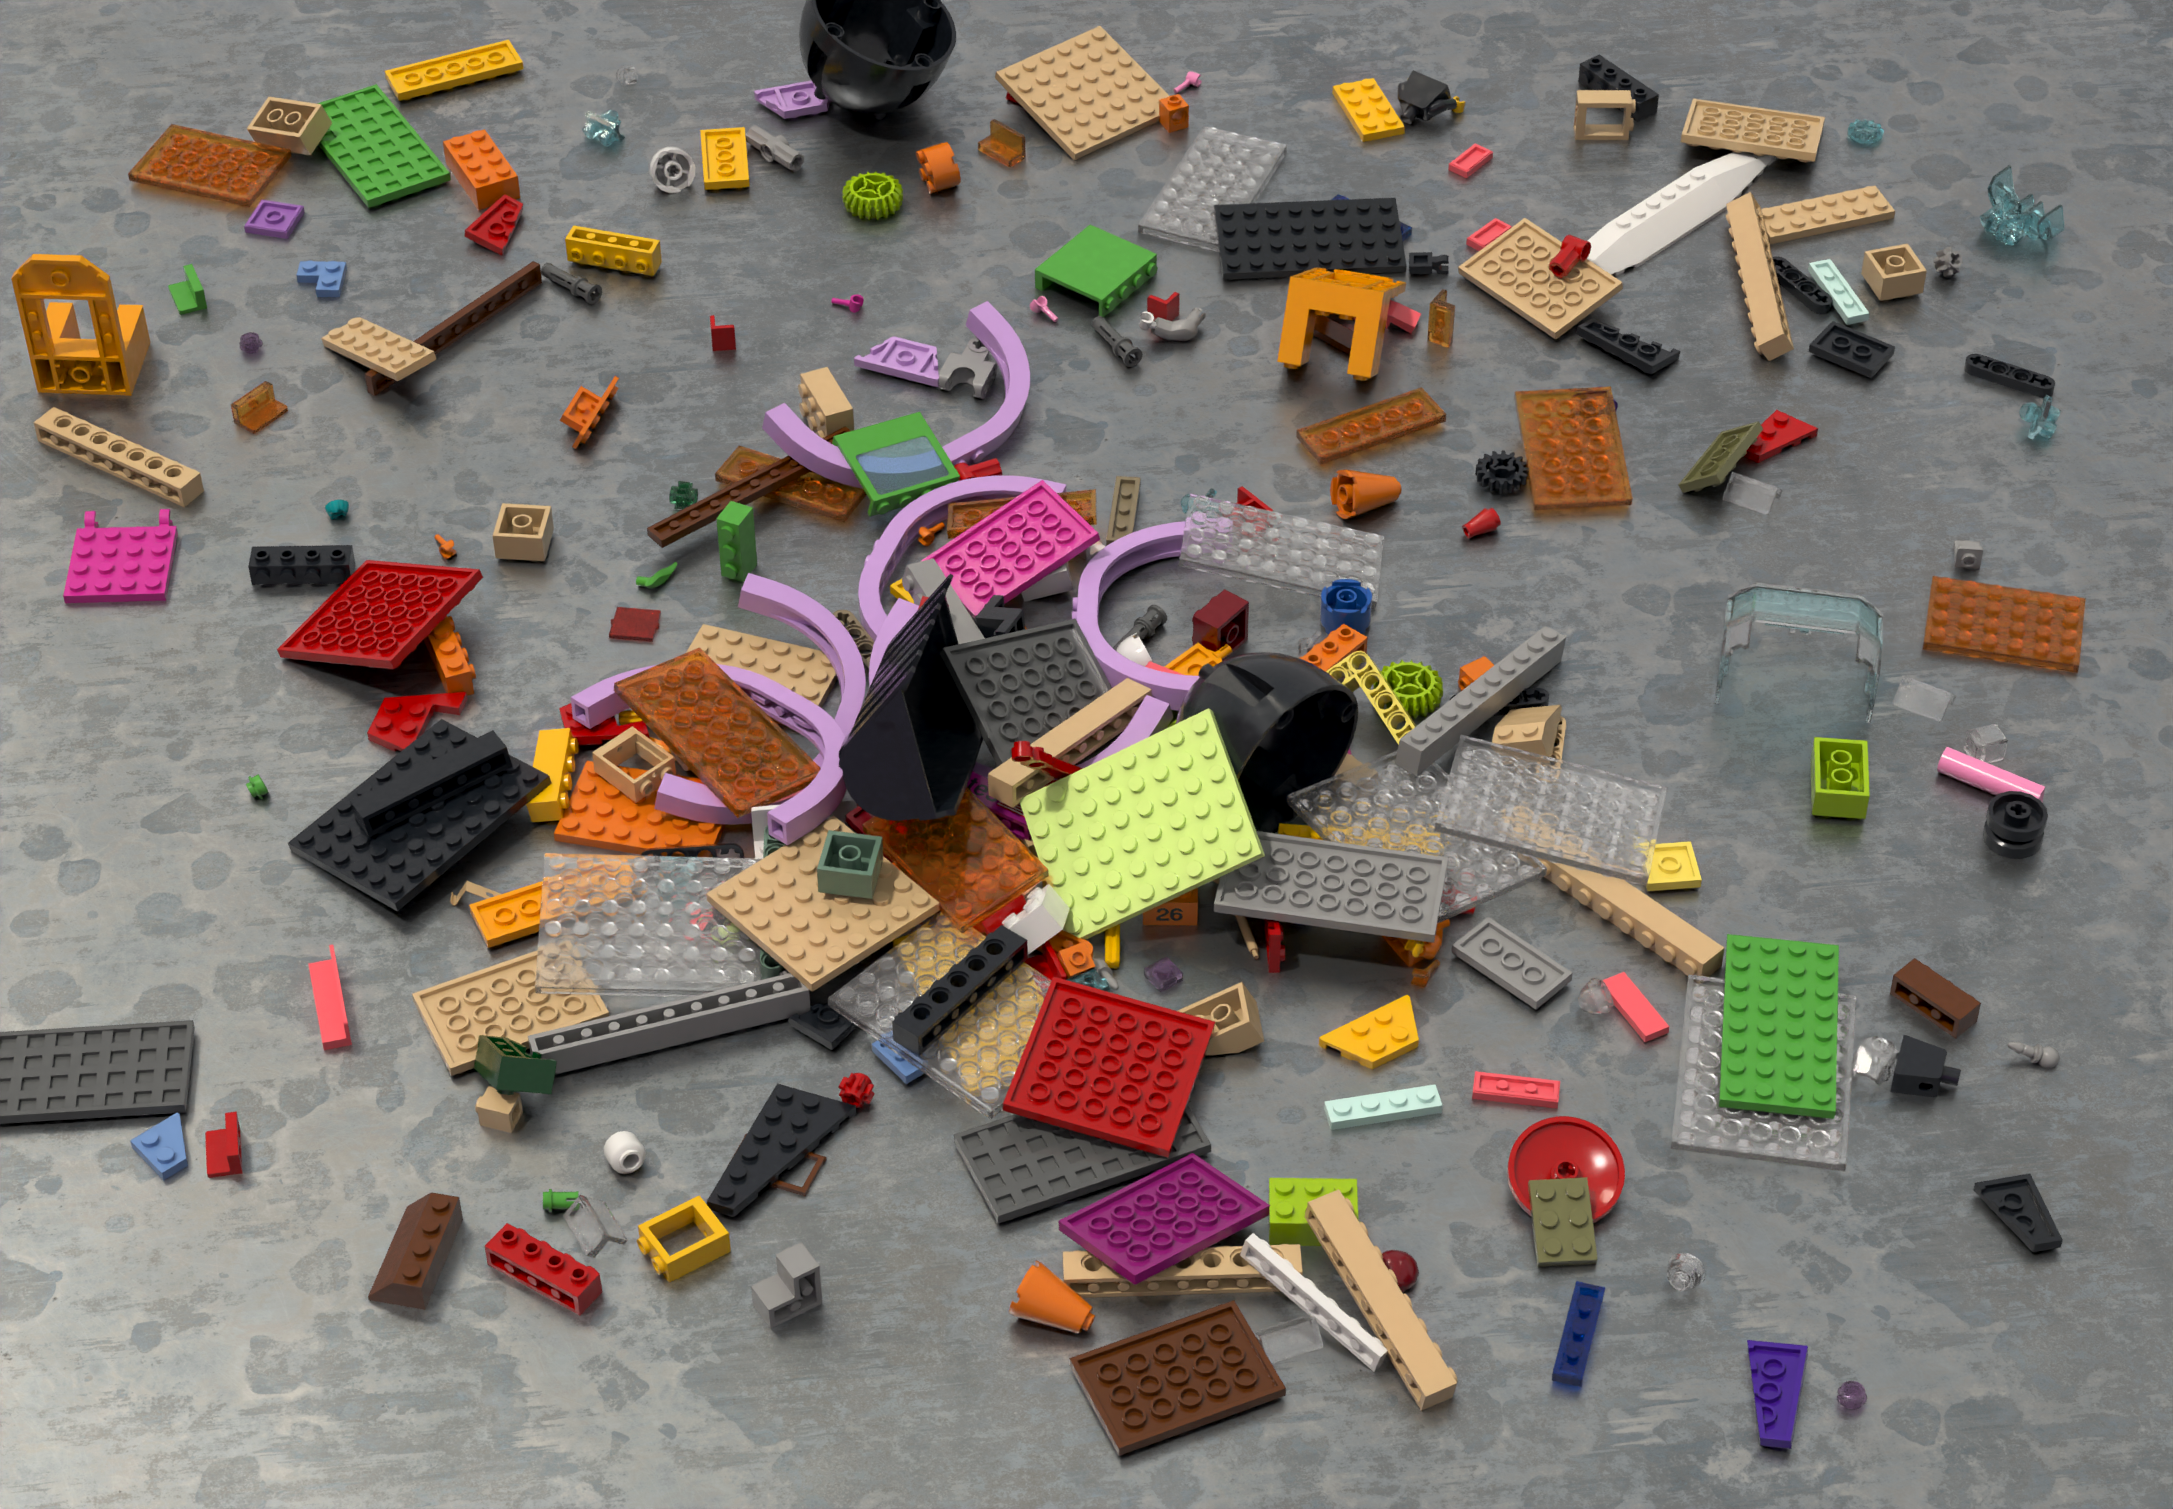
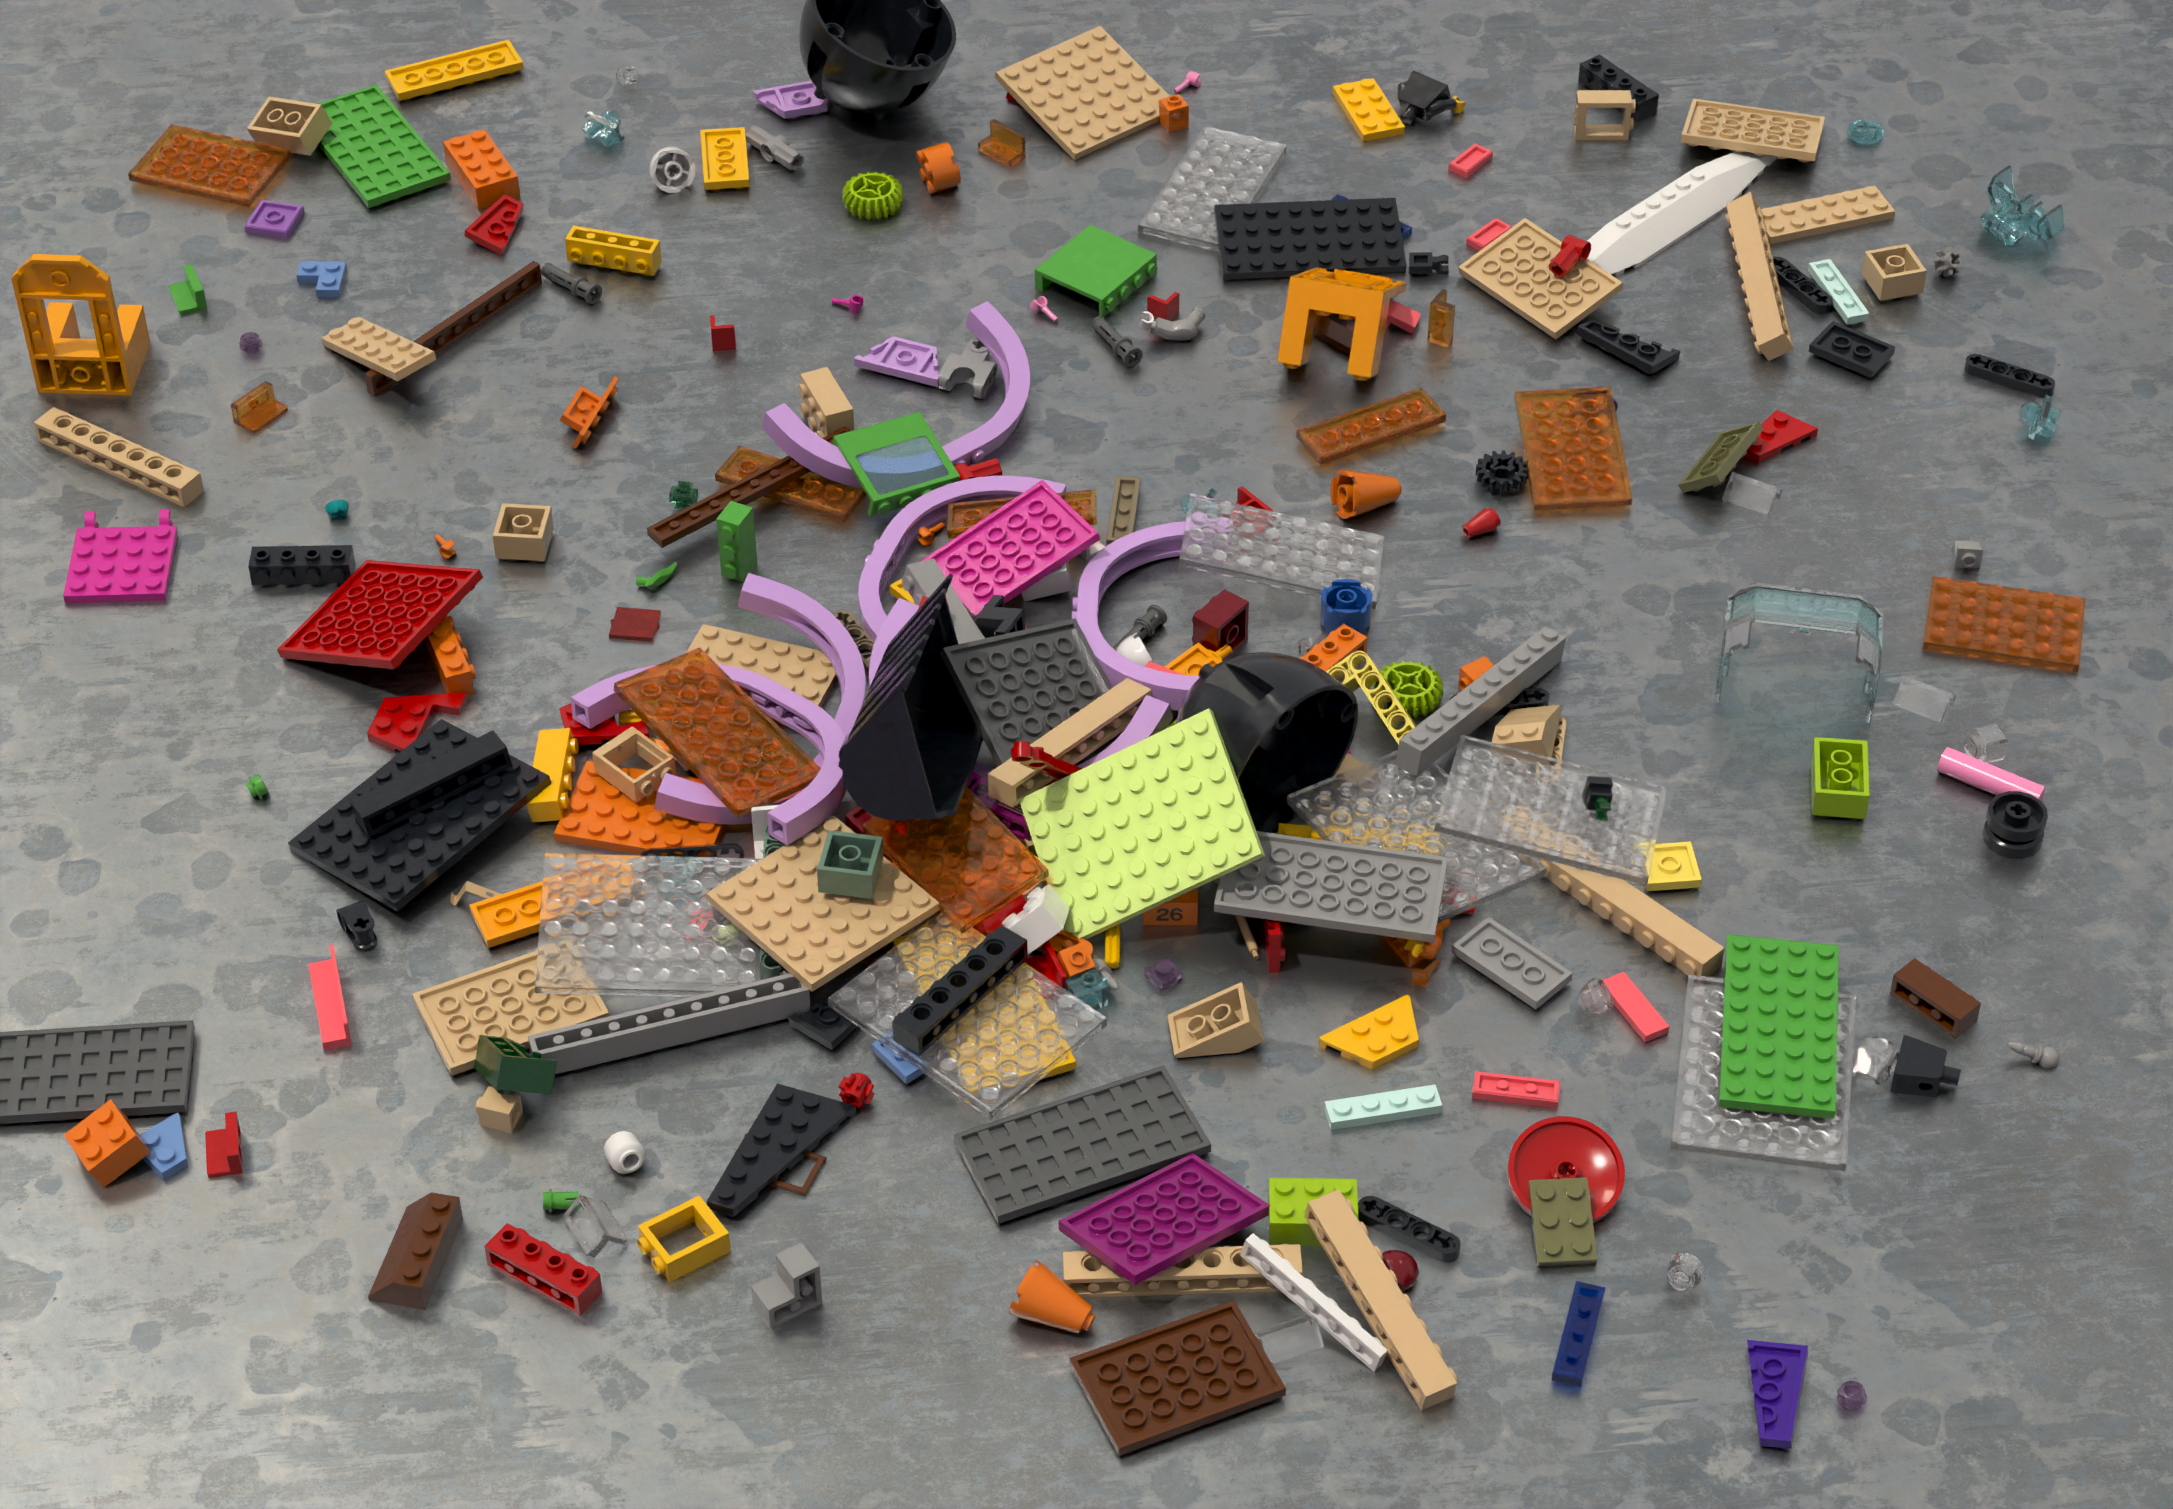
(107, 1143): none -> orange brick
(358, 925): none -> black piece
(1109, 1066): red plate -> none
(1411, 1225): none -> black beam
(1598, 796): none -> black piece
(2021, 1209): black wing -> none

